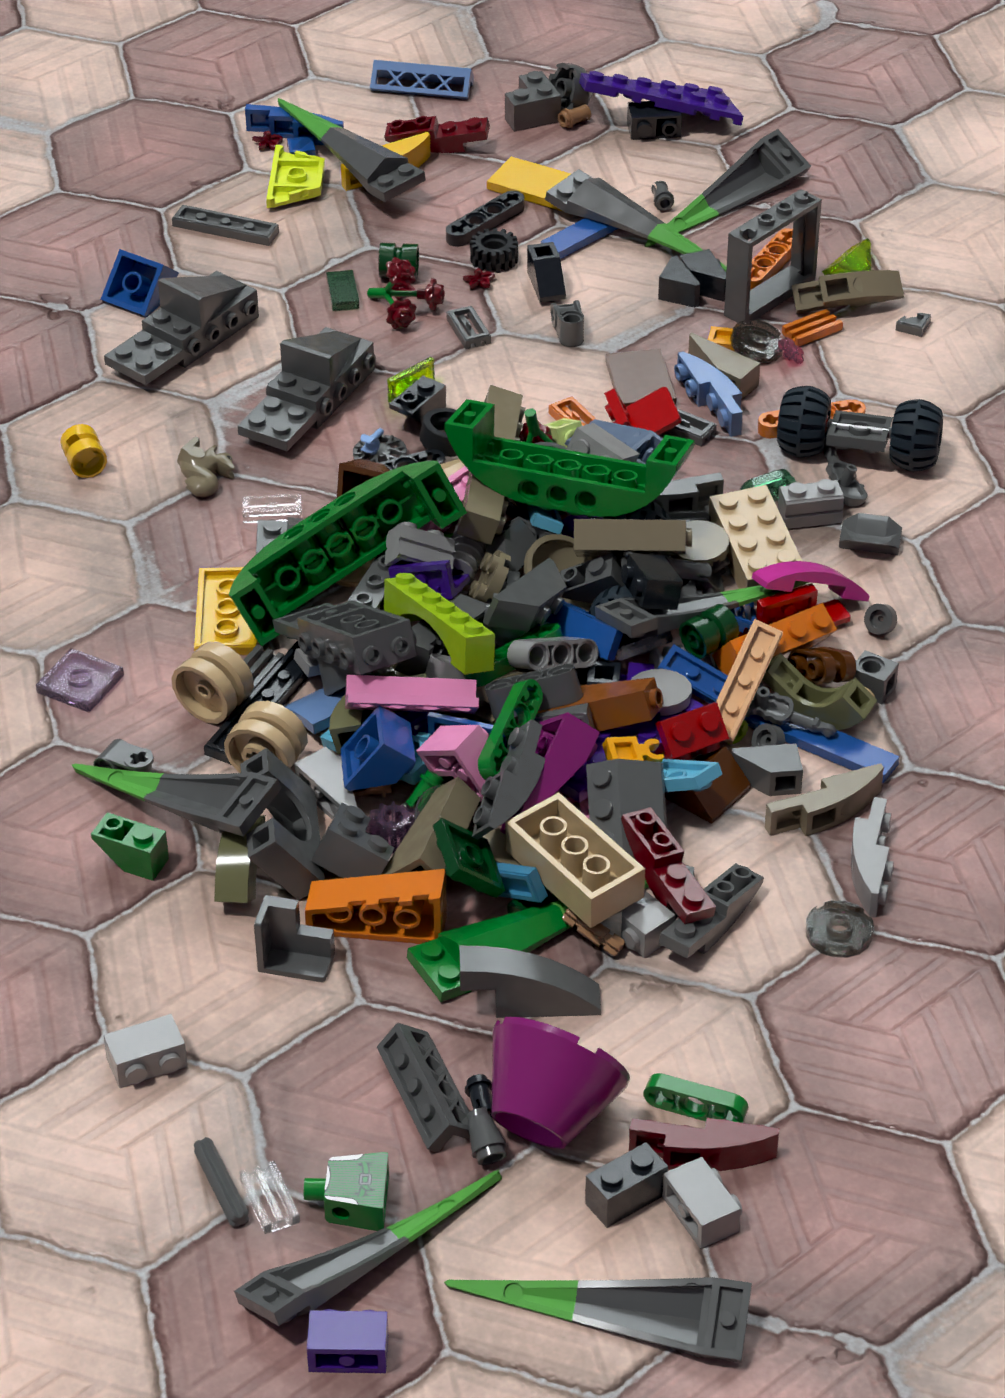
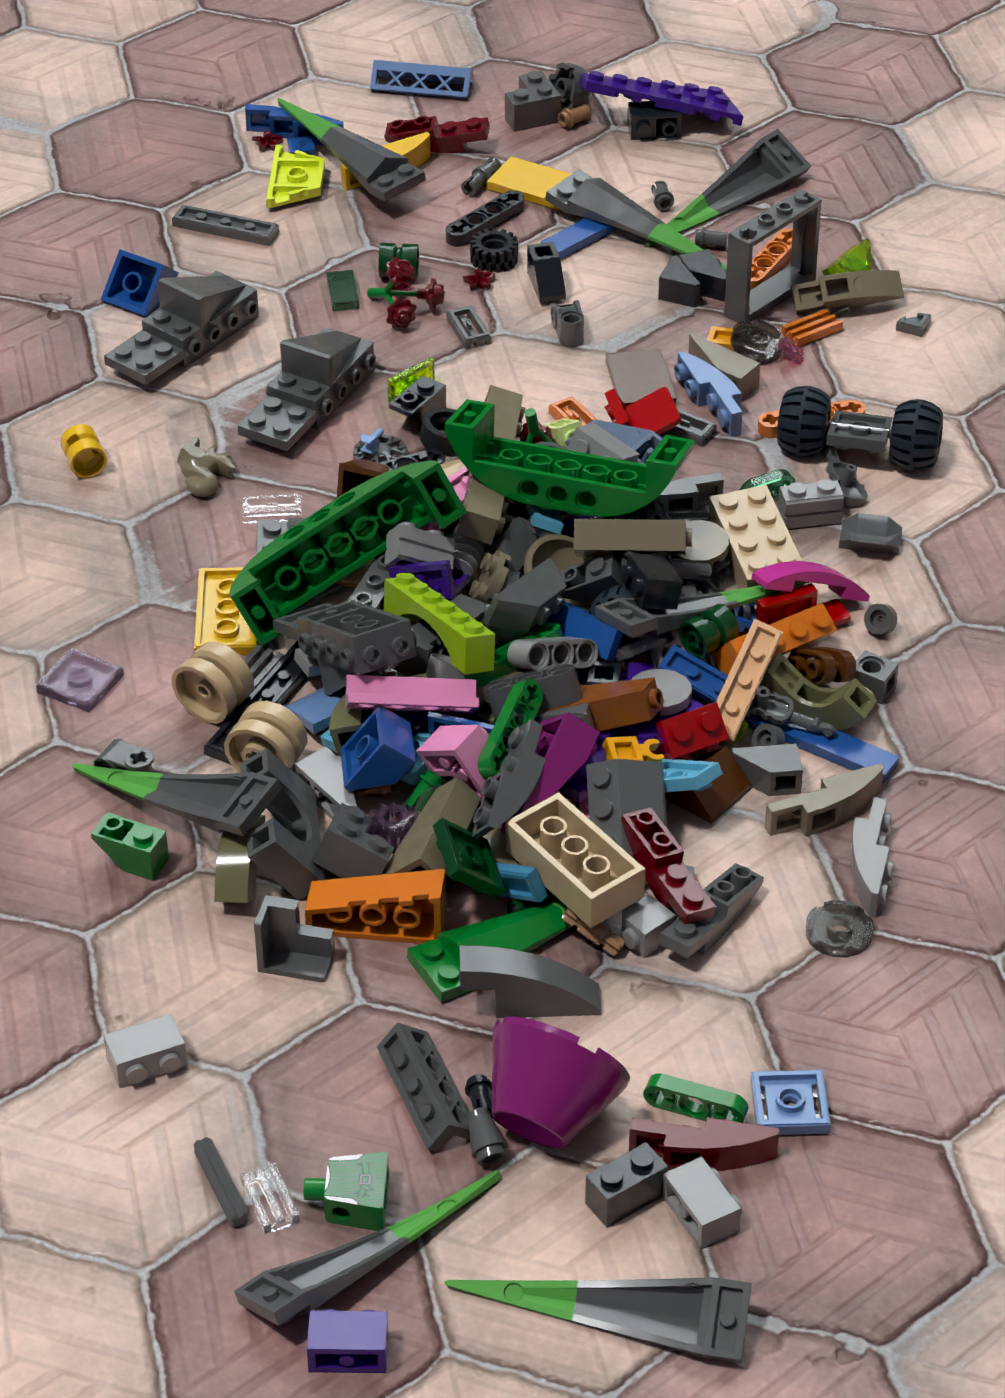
(480, 176): none -> dark grey pin
(711, 238): none -> dark grey pin
(793, 1086): none -> medium blue piece

